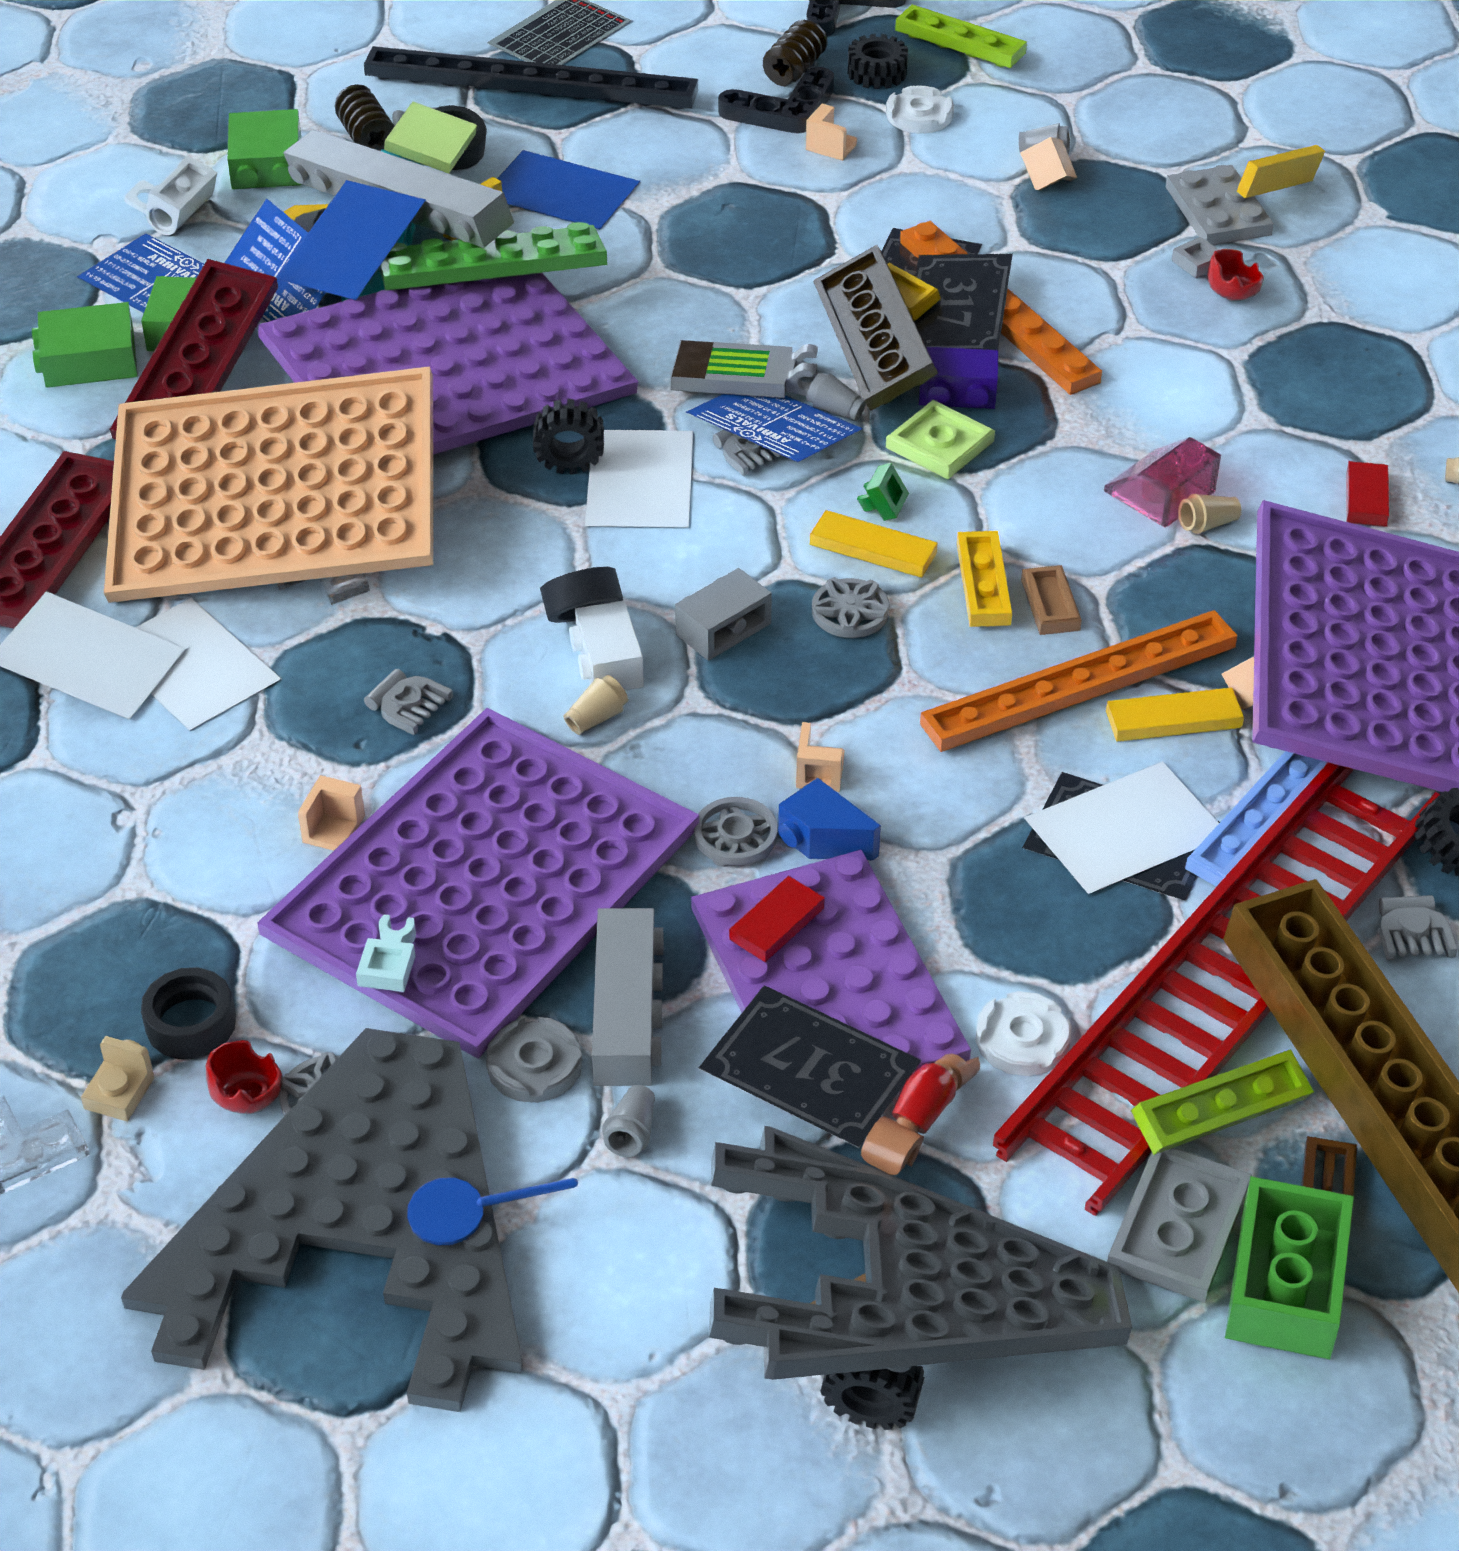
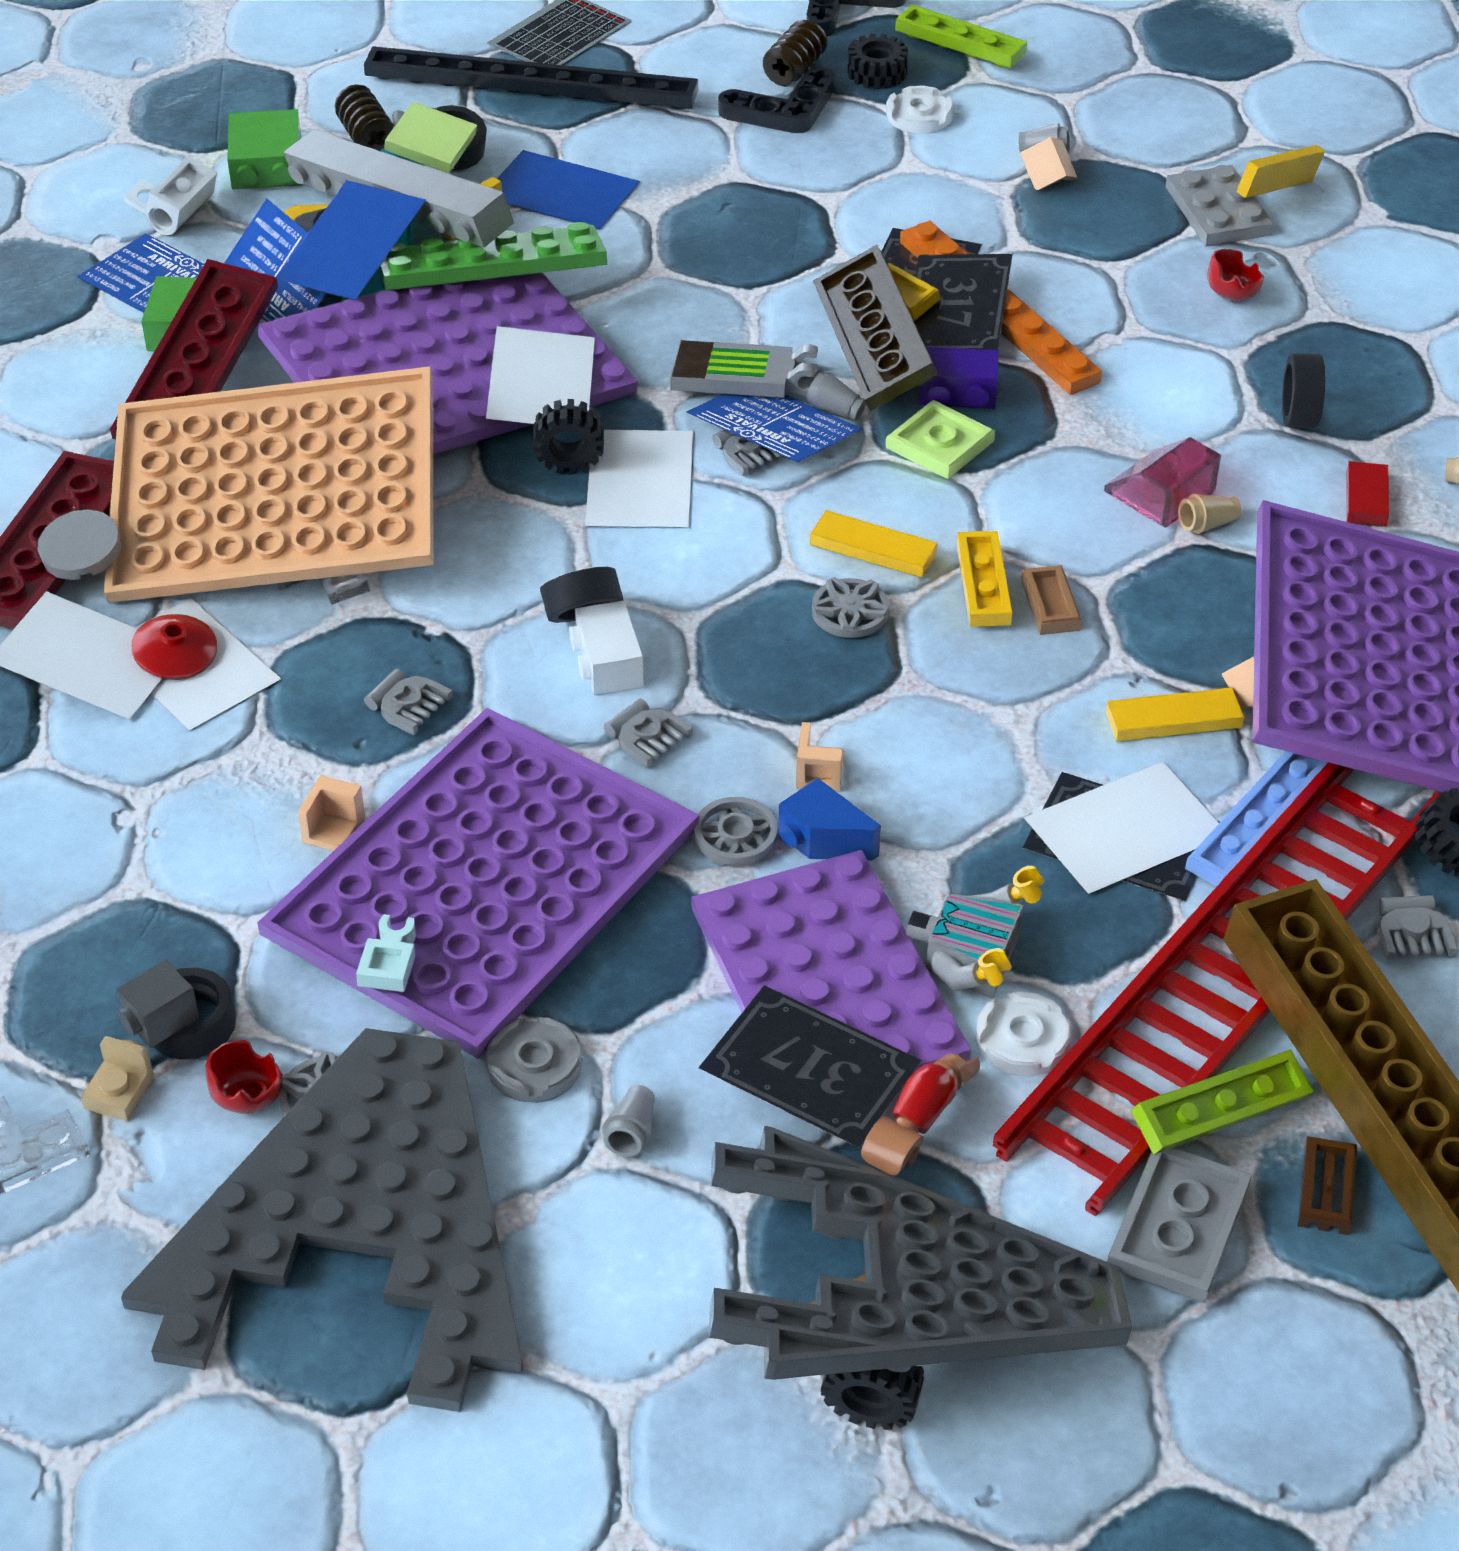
(79, 544): none -> light grey tile
(85, 344): bright green brick -> none
(156, 1004): none -> dark grey brick
(174, 646): none -> red dish
(452, 1209): blue piece -> none
(535, 371): none -> white sticker
(597, 704): tan cone -> none
(624, 997): light grey brick -> none
(641, 728): none -> light grey piece
(723, 613): light grey brick -> none
(776, 918): red tile -> none
(825, 136): light nougat panel -> none
(884, 493): green tile -> none
(976, 934): none -> torso
(1077, 680): orange plate -> none
(1194, 256): light grey plate -> none
(1290, 1268): bright green brick -> none
(1303, 390): none -> black tyre

